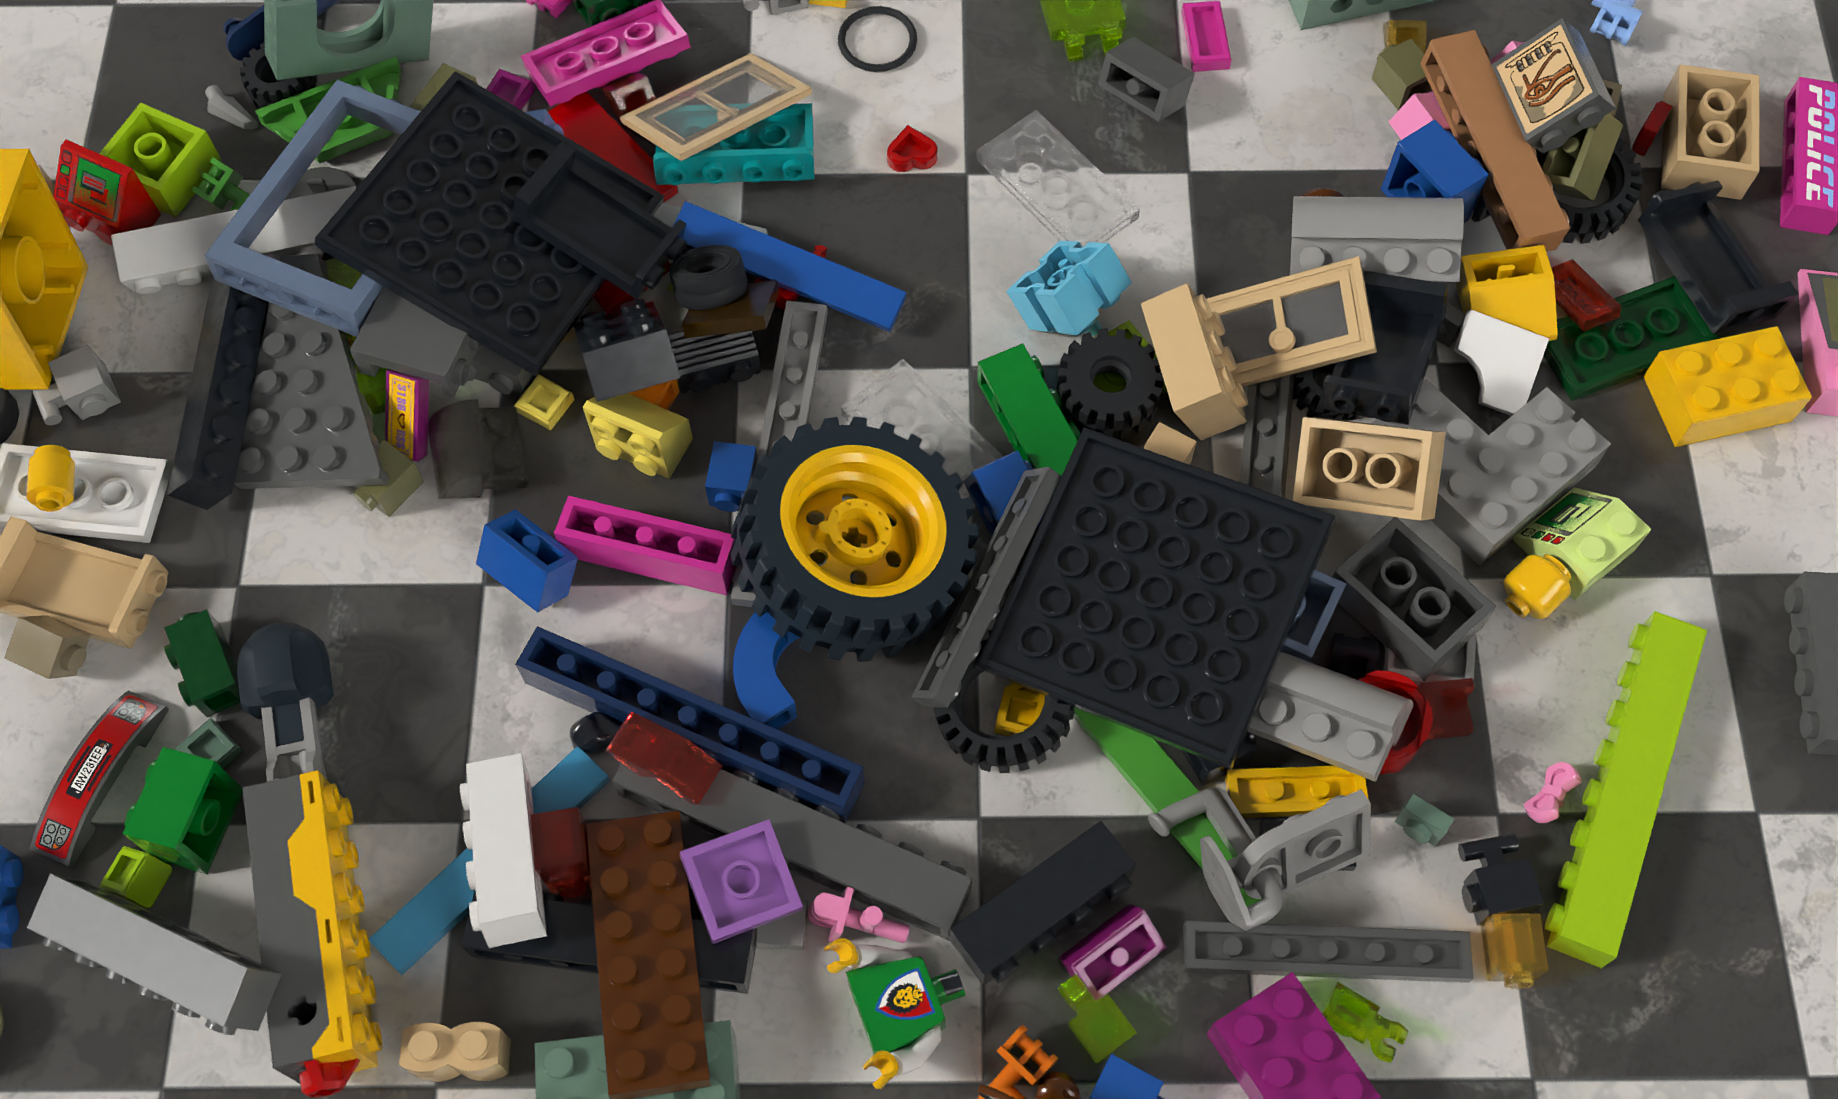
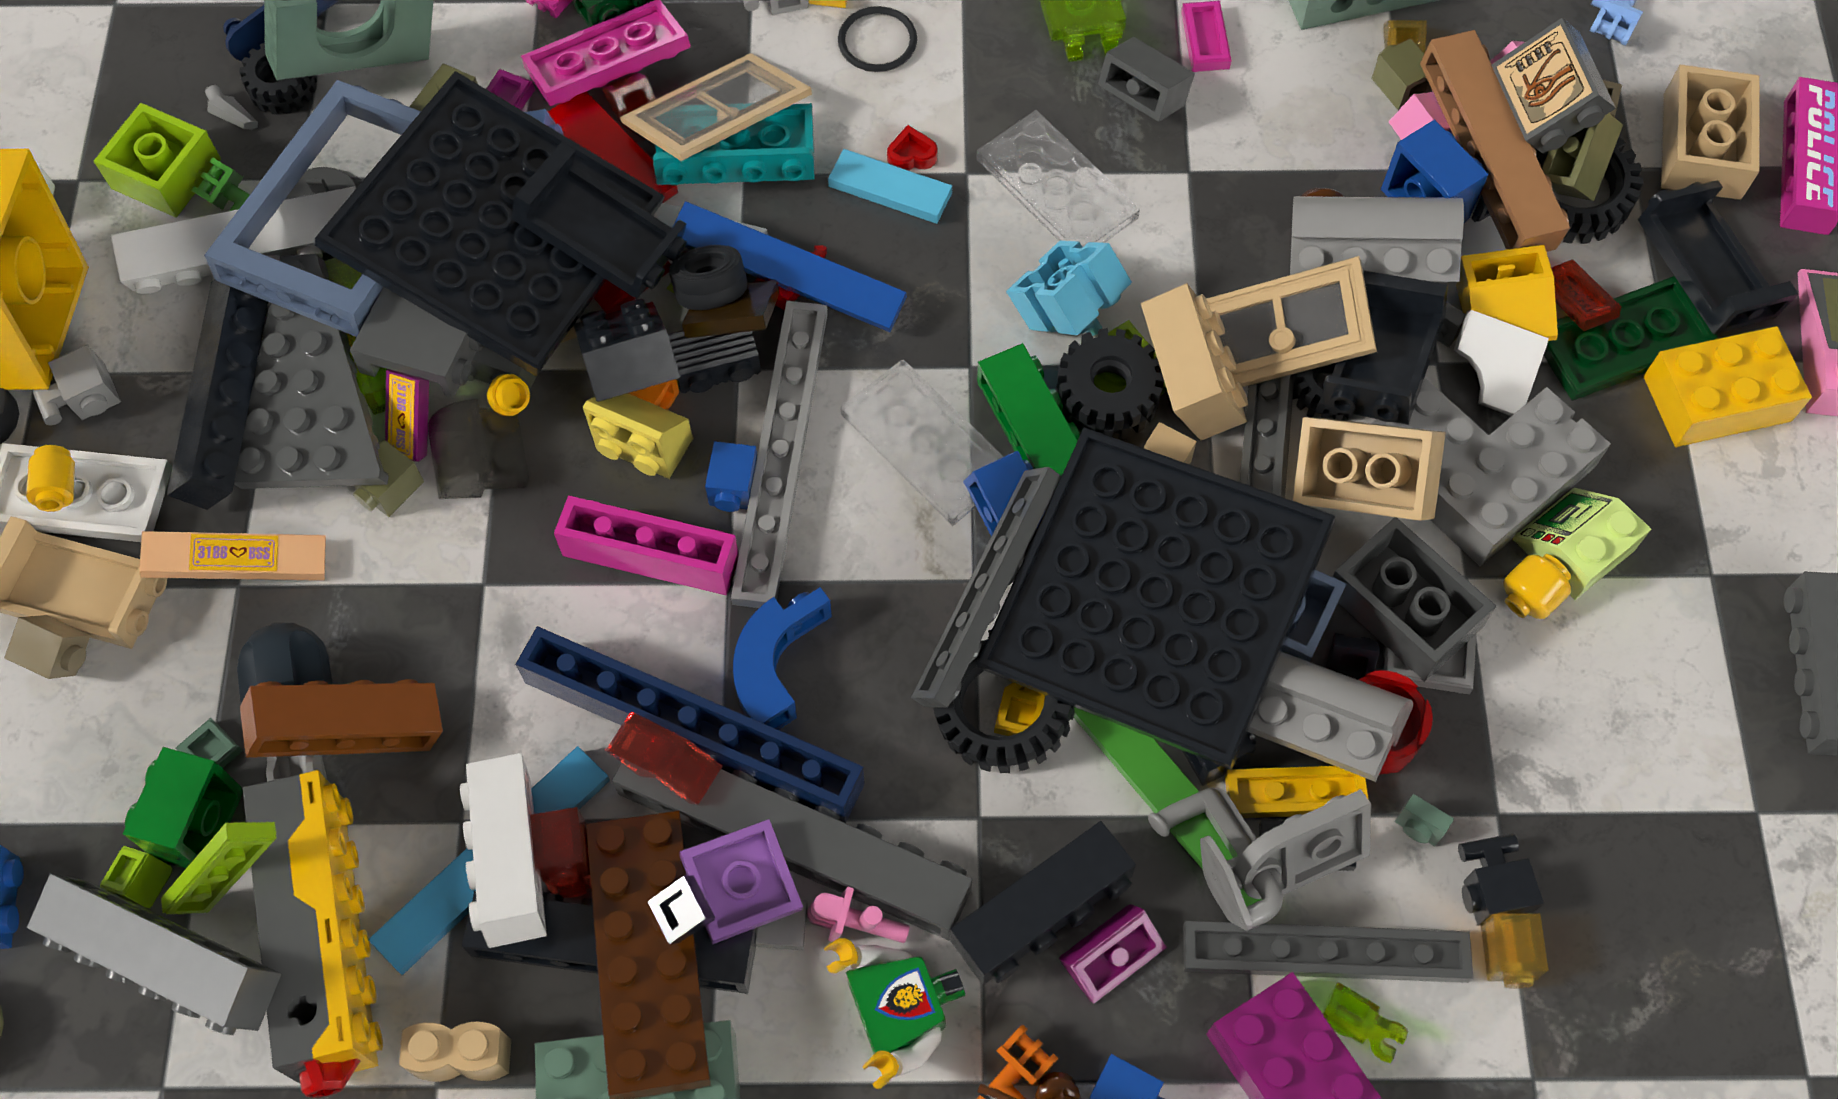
(90, 774): slope -> none
(100, 194): red slope -> none
(204, 661): dark green brick -> none
(218, 867): none -> lime tile
(232, 556): none -> light nougat tile
(290, 114): bright green wing -> none
(339, 718): none -> dark orange brick
(508, 395): none -> yellow plate
(526, 560): blue brick -> none
(544, 402): light yellow tile -> none
(593, 733): black animal -> none
(681, 909): none -> tile
(855, 537): wheel -> none
(890, 186): none -> medium azure tile
(1099, 1023): clear neon green plate -> none
(1449, 707): clear red panel -> none
(1546, 804): bright pink piece -> none
(1626, 790): lime brick -> none
(1651, 128): red tile -> none

